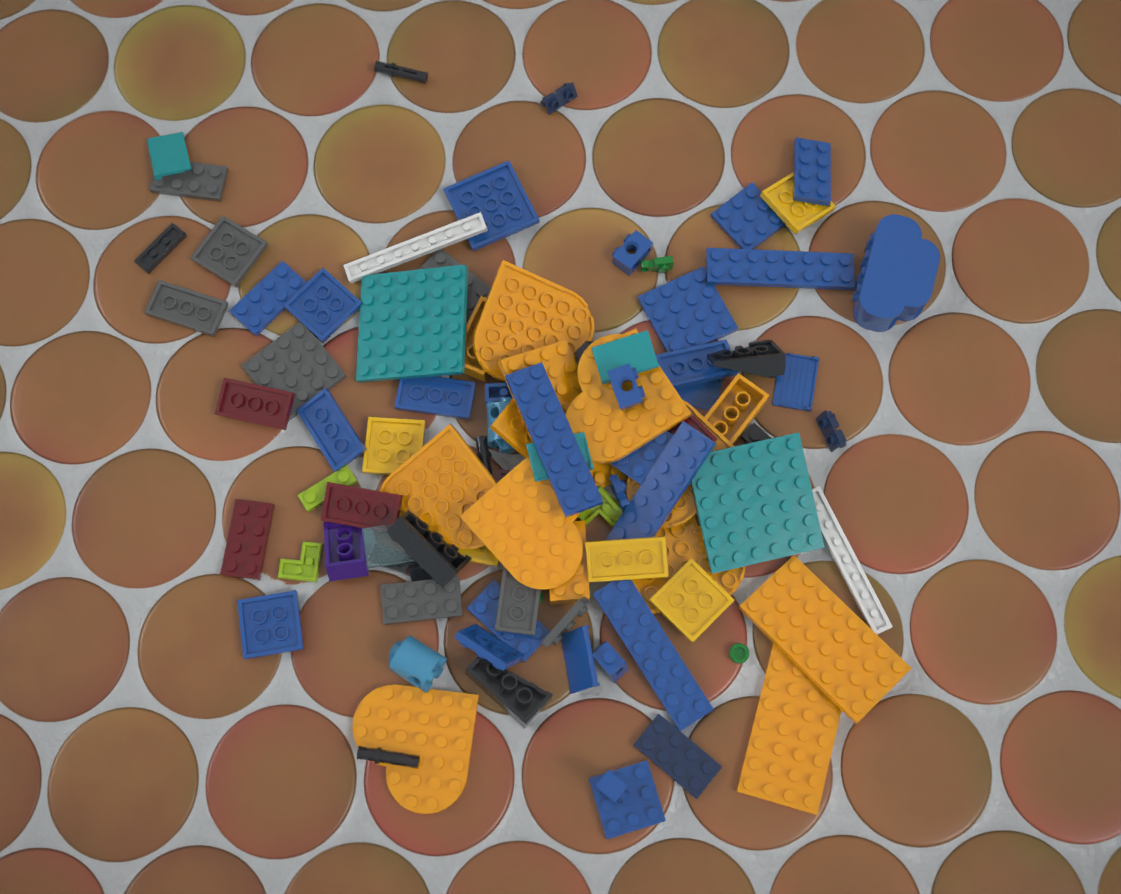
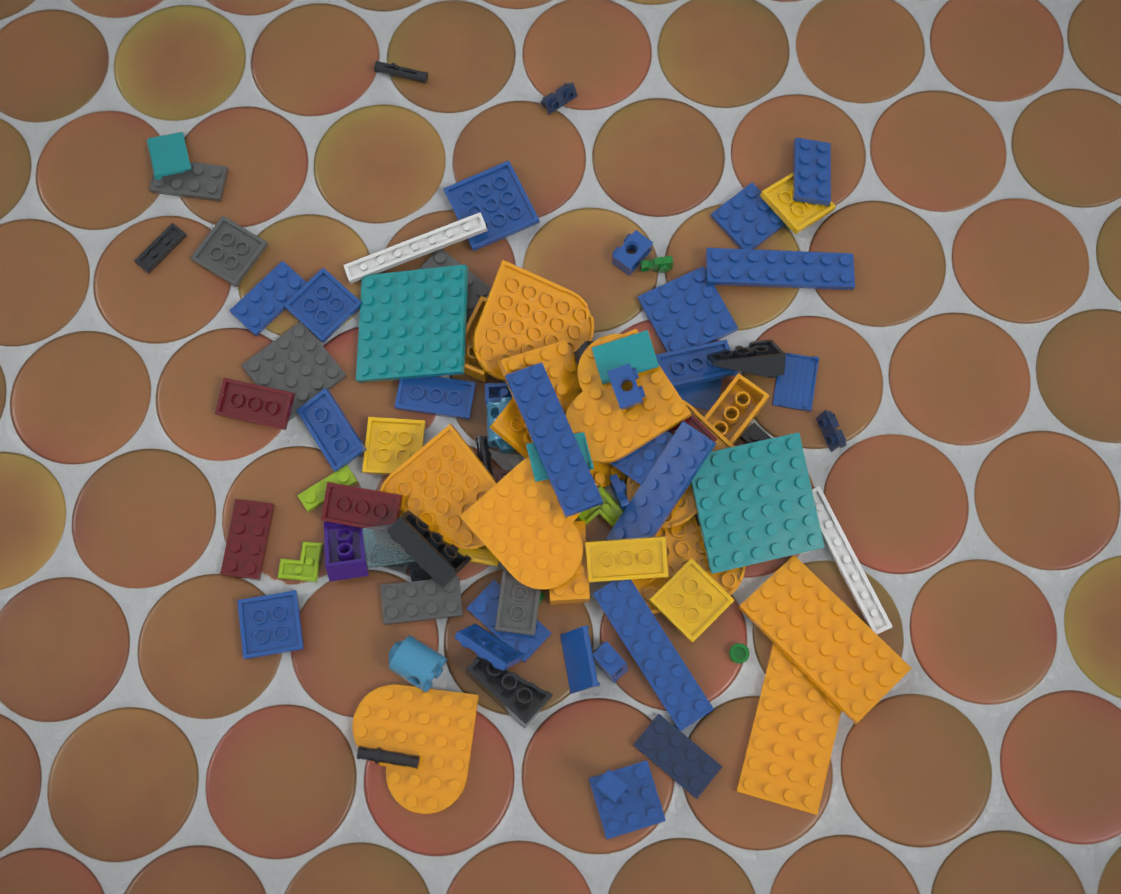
(186, 308): dark grey plate -> none
(566, 622): dark grey plate -> none
(894, 274): blue brick -> none

